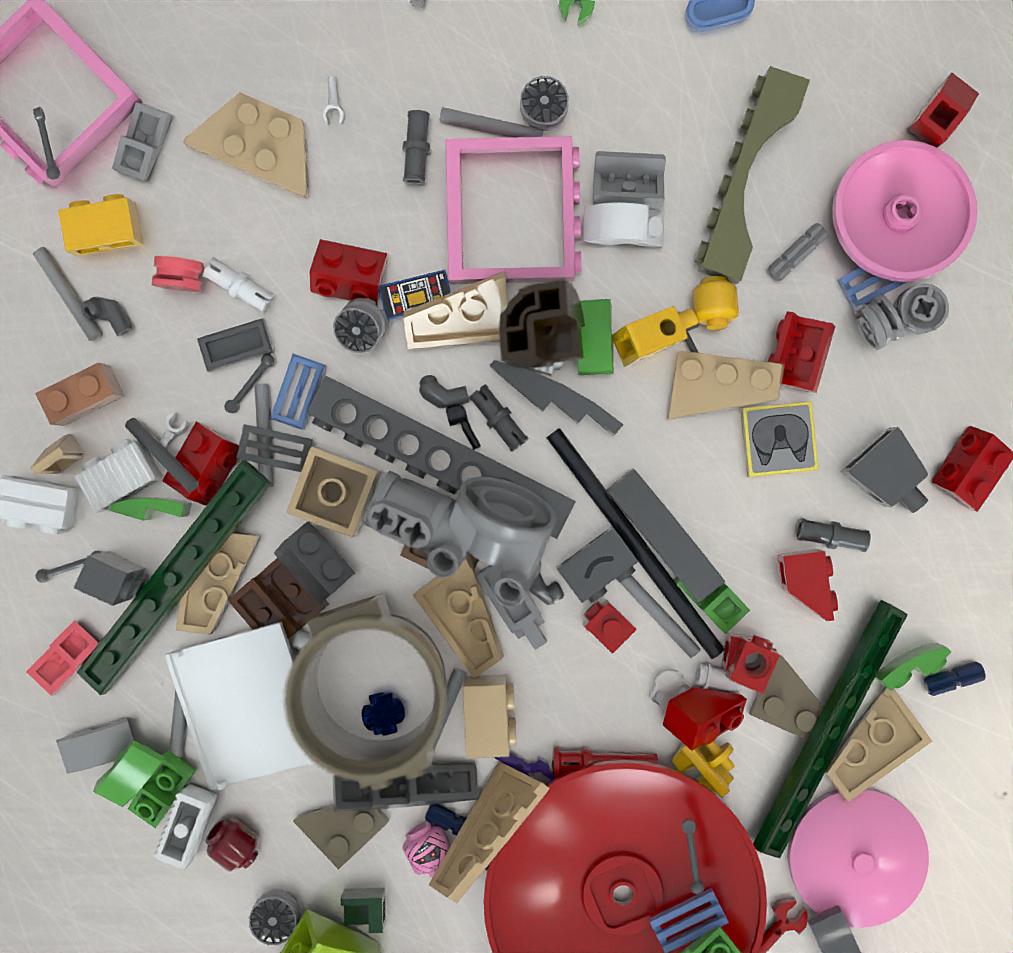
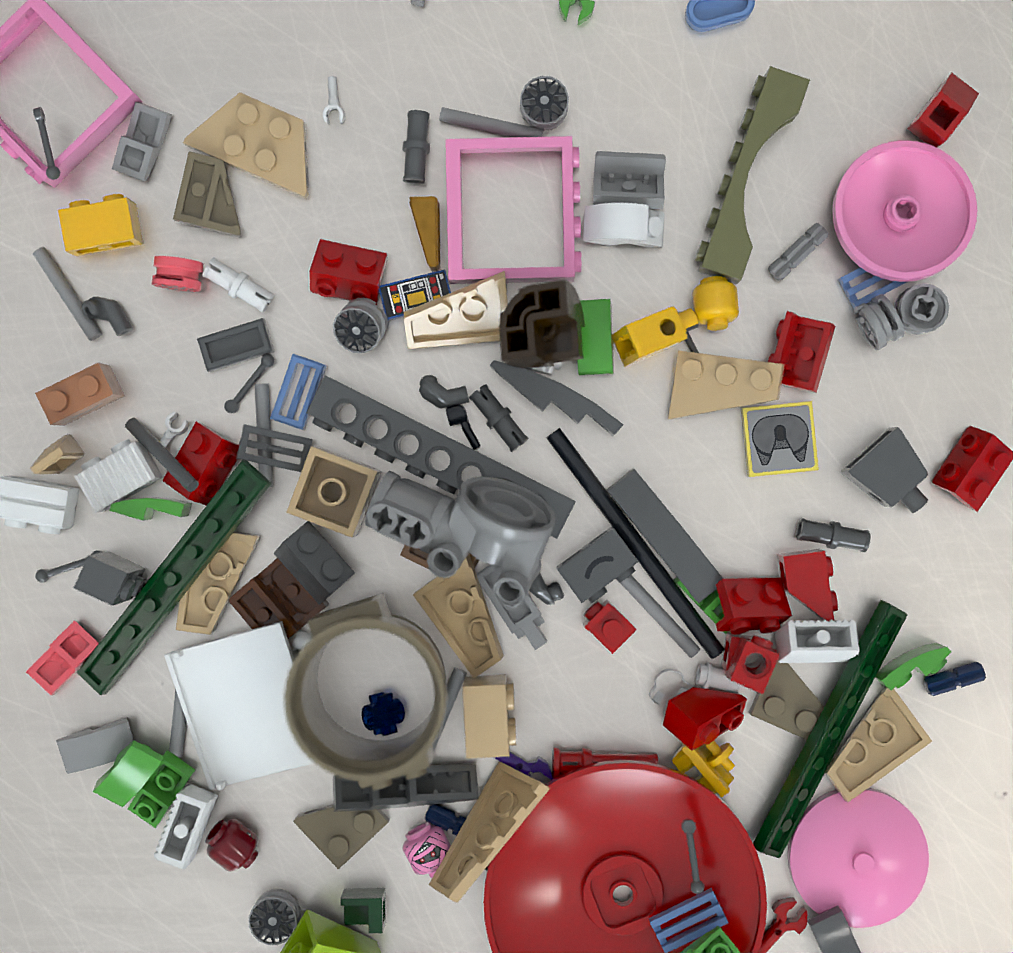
(206, 196): none -> dark tan wing
(427, 220): none -> pearl gold slope
(752, 605): none -> red bracket
(817, 641): none -> white brick

